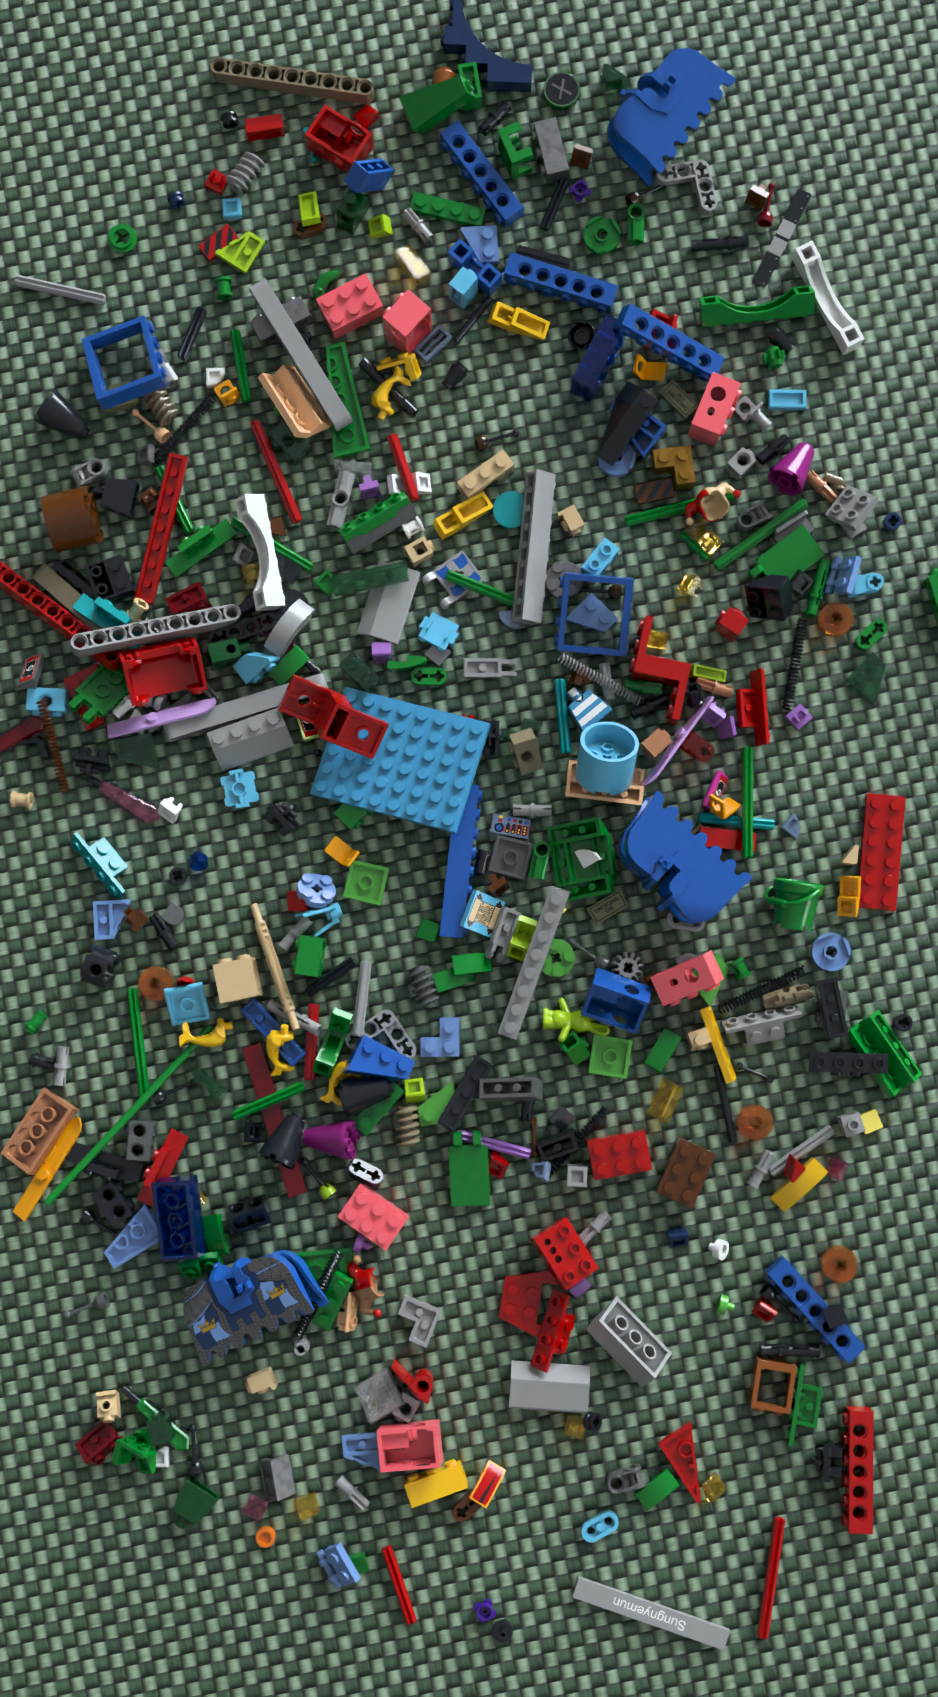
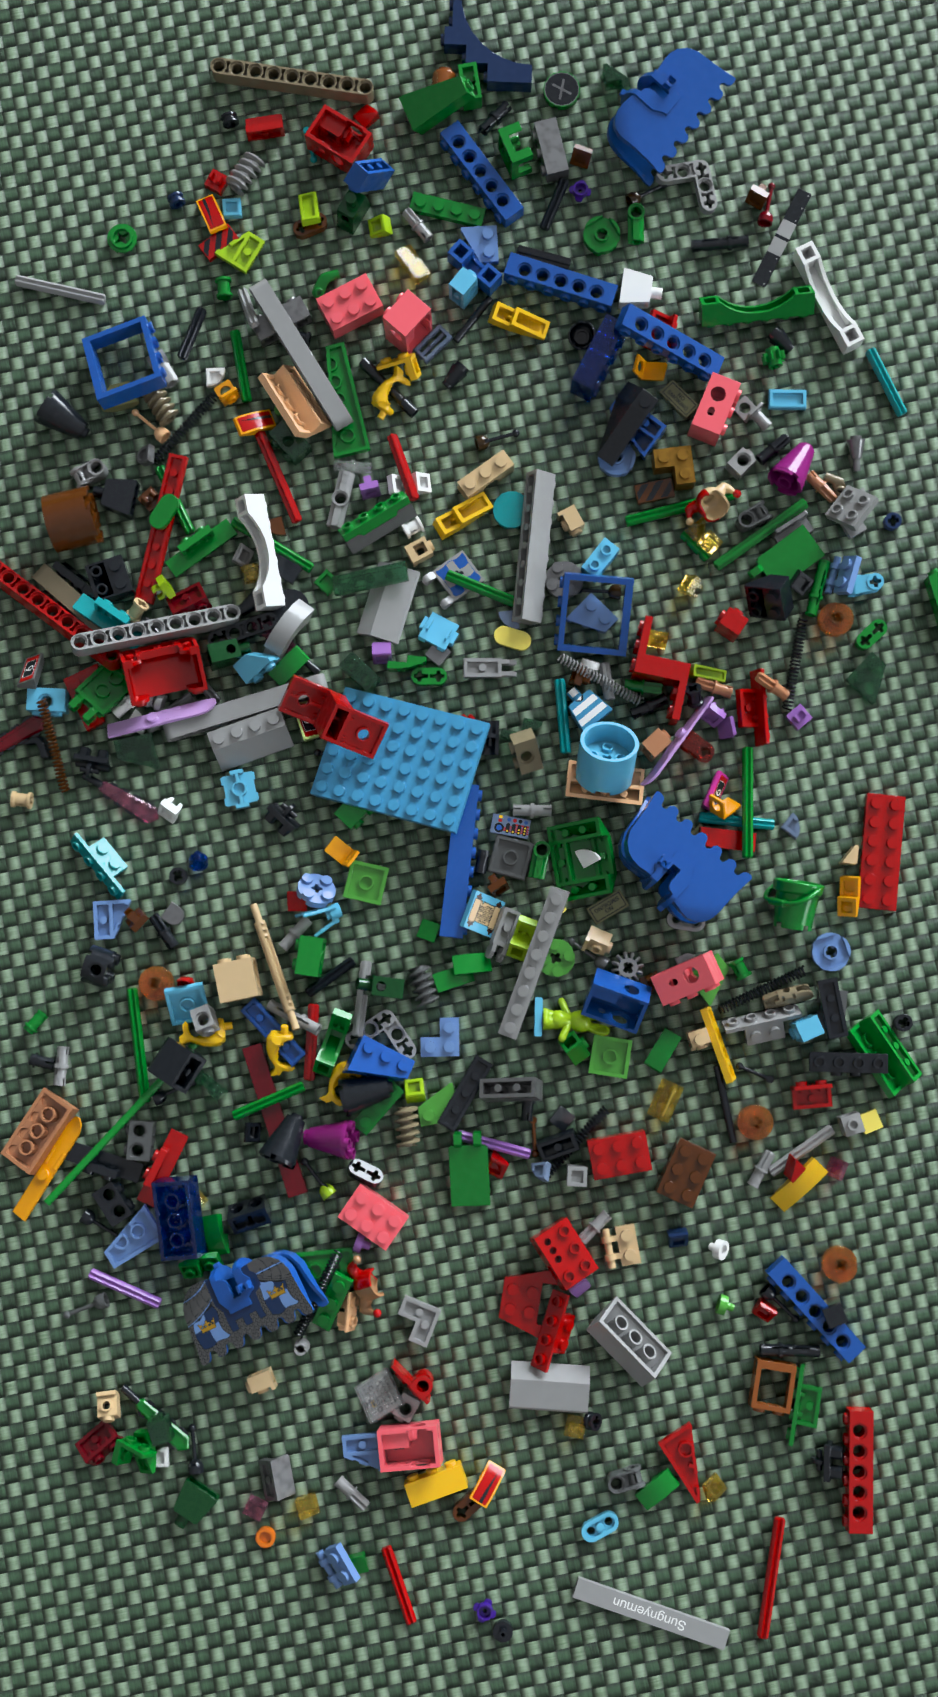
(124, 1288): none -> medium lavender axle
(163, 586): none -> lime tile
(164, 511): none -> green tile
(177, 1065): none -> black slope
(199, 1015): none -> light grey brick
(211, 214): none -> slope
(248, 308): none -> light grey axle
(253, 422): none -> slope
(381, 986): none -> dark green torso
(512, 638): none -> light yellow tile
(538, 1013): none -> medium azure tile
(594, 665): none -> white tile
(598, 941): none -> tan brick
(627, 1245): none -> tan plate
(637, 289): none -> white torso
(772, 686): none -> nougat axle
(806, 1028): none -> medium azure brick
(811, 1095): none -> red bracket
(856, 447): none -> flat silver cone
(886, 382): none -> teal axle

